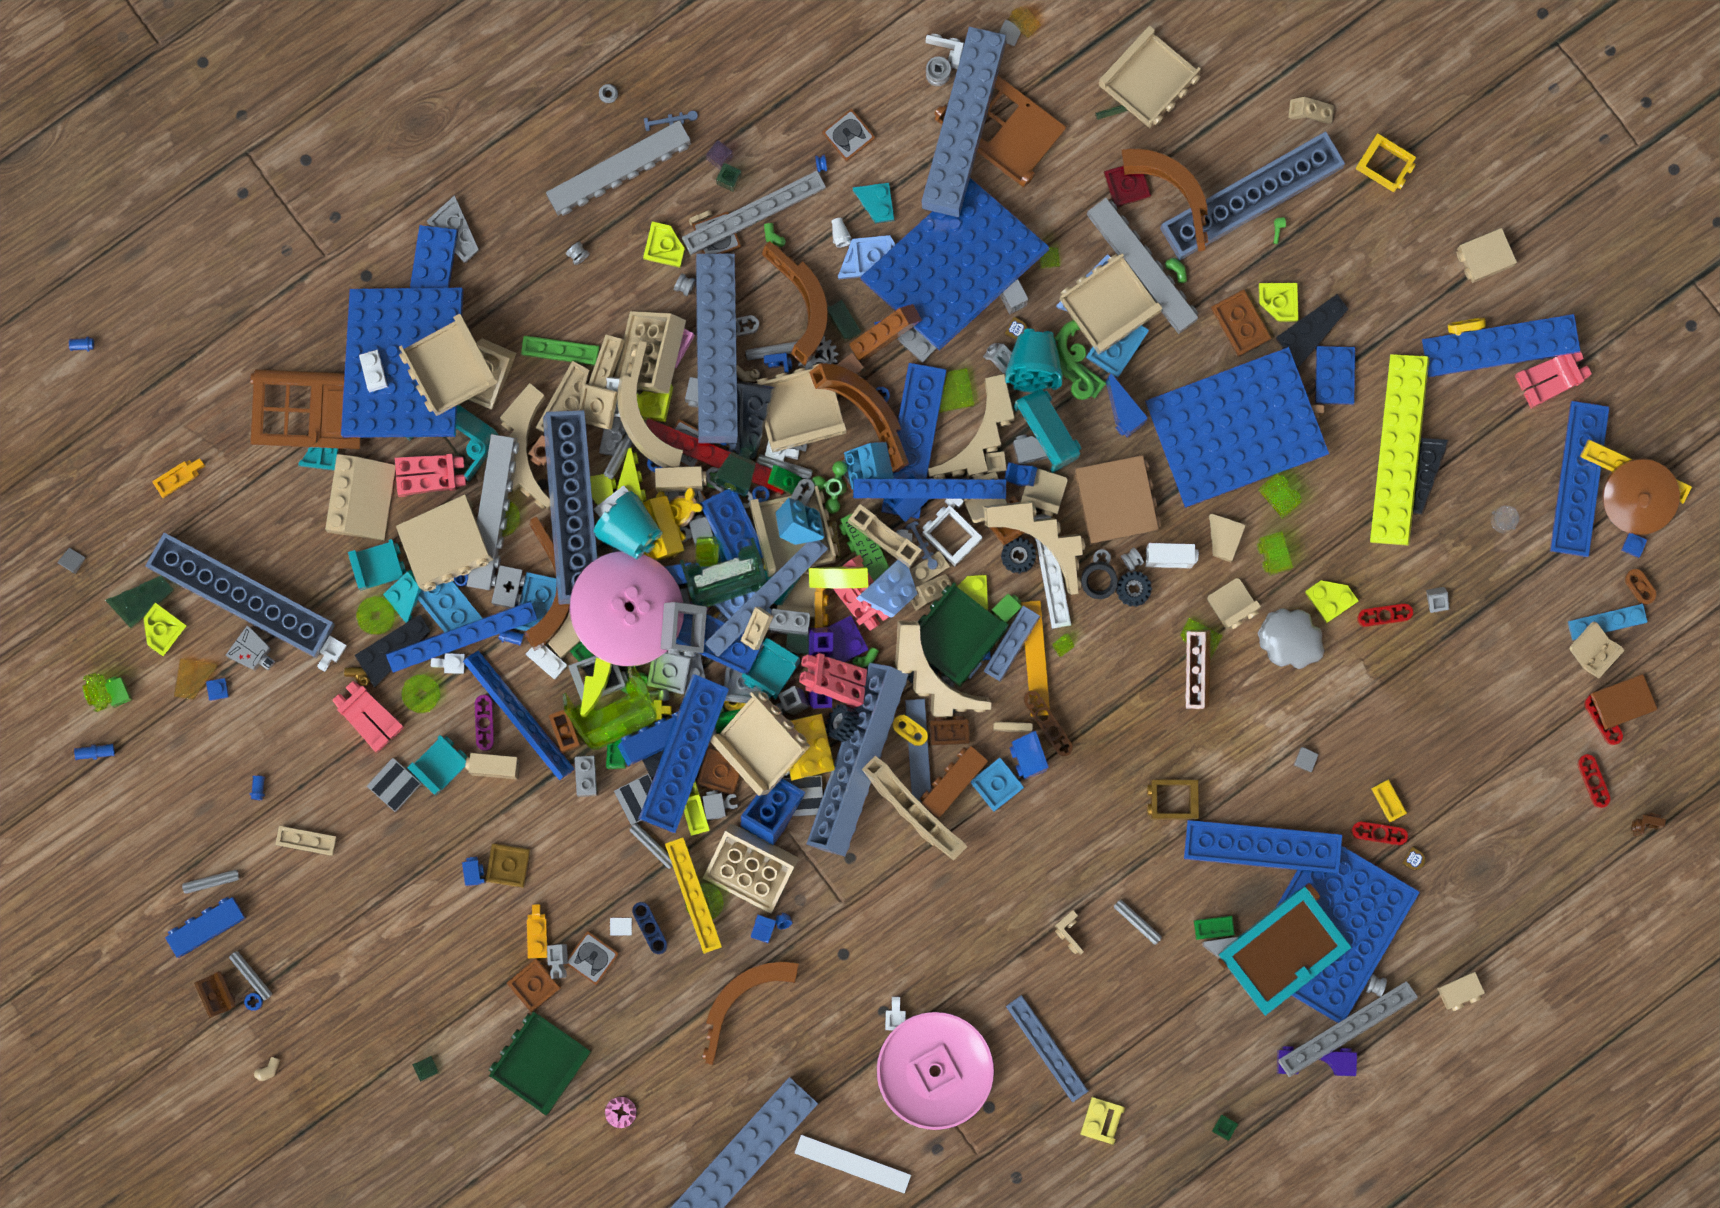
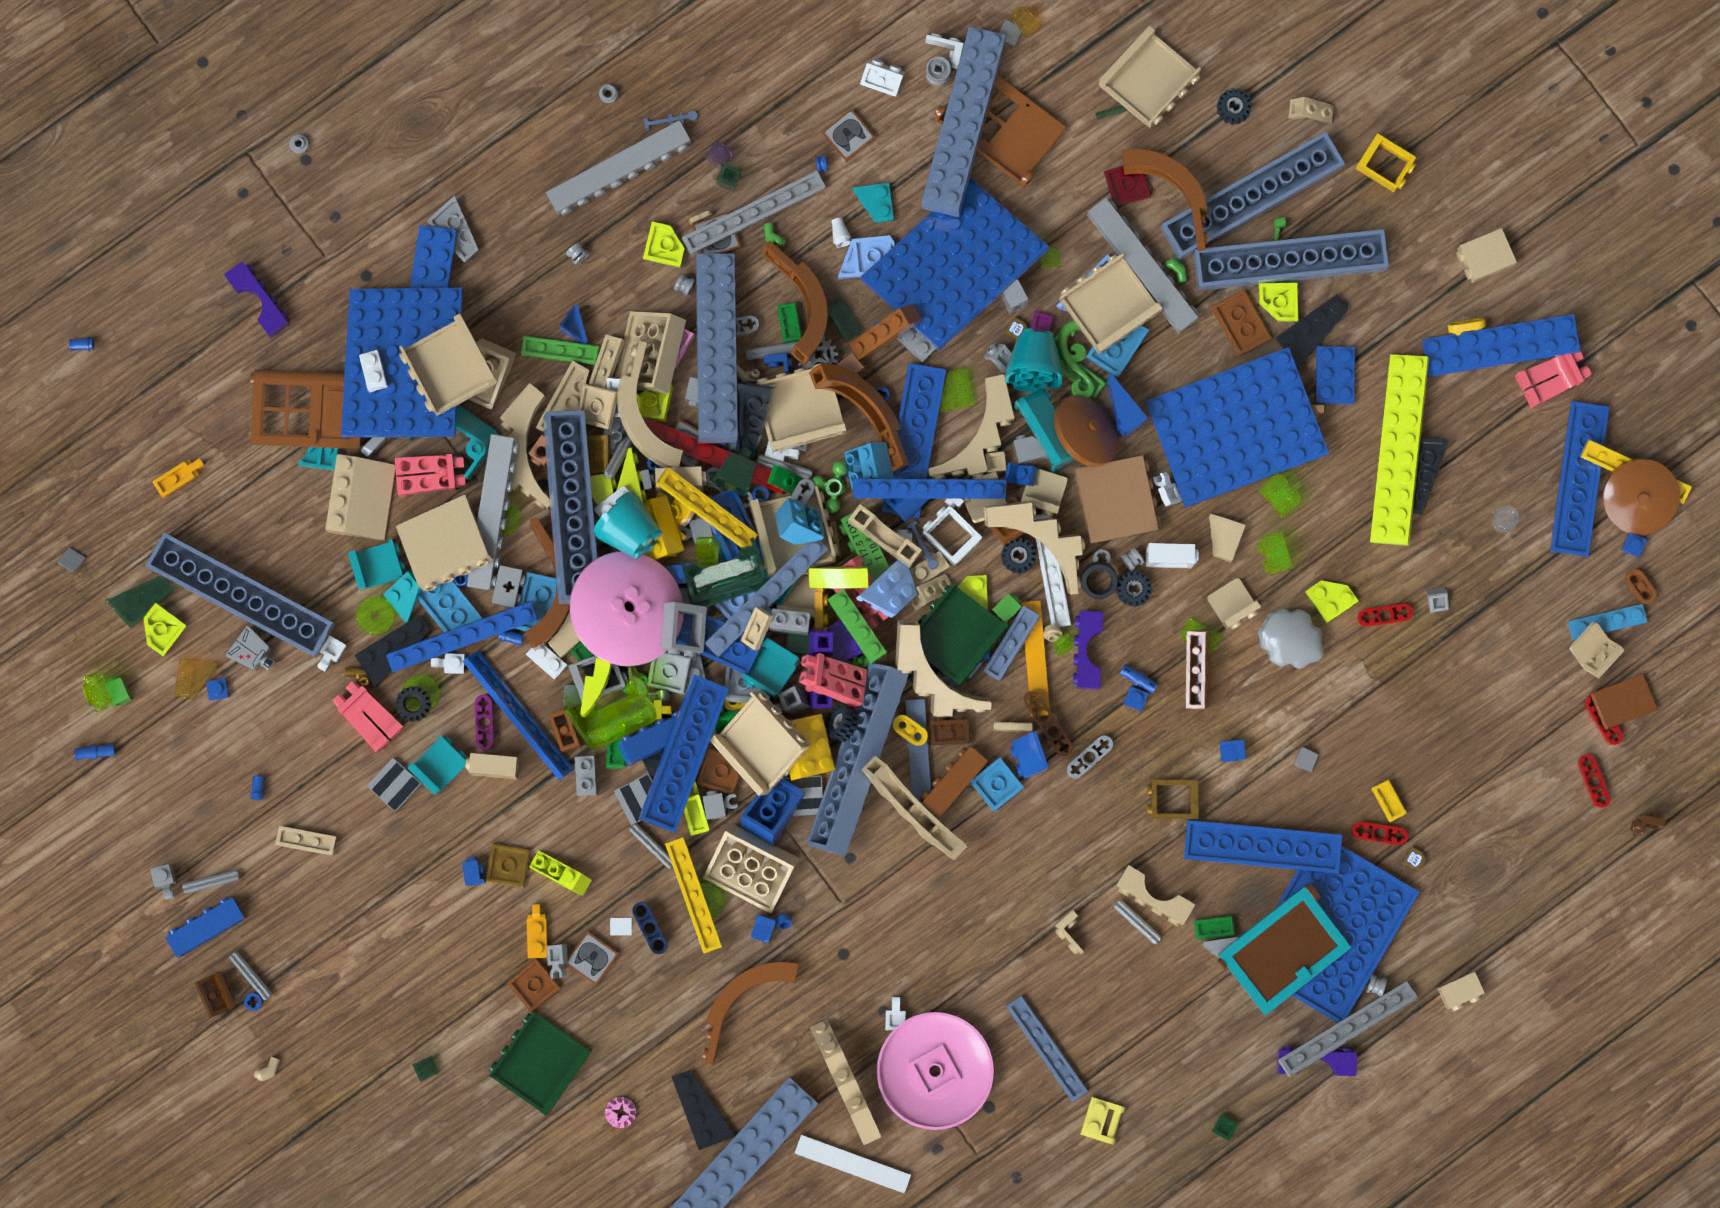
(163, 878): none -> light grey brick
(271, 318): none -> dark purple arch
(302, 148): none -> light grey plate
(373, 445): none -> light grey beam
(413, 715): none -> black tyre
(560, 873): none -> neon yellow slope
(573, 325): none -> blue slope
(573, 694): none -> light grey slope
(598, 453): none -> pearl gold tile
(648, 480): none -> light grey plate
(704, 1119): none -> black wing
(706, 508): none -> yellow plate
(789, 322): none -> green plate
(845, 1082): none -> tan arch
(857, 626): none -> bright green brick
(882, 77): none -> white bracket
(1041, 322): none -> magenta tile
(1052, 633): none -> tan plate
(1086, 430): none -> dark orange dish
(1089, 624): none -> dark purple arch
(1103, 751): none -> light grey beam
(1133, 883): none -> tan arch
(1135, 698): none -> blue plate
(1138, 678): none -> blue pin
(1168, 491): none -> white plate
(1228, 114): none -> black bush
(1232, 751): none -> blue panel
(1291, 260): none -> sand blue brick

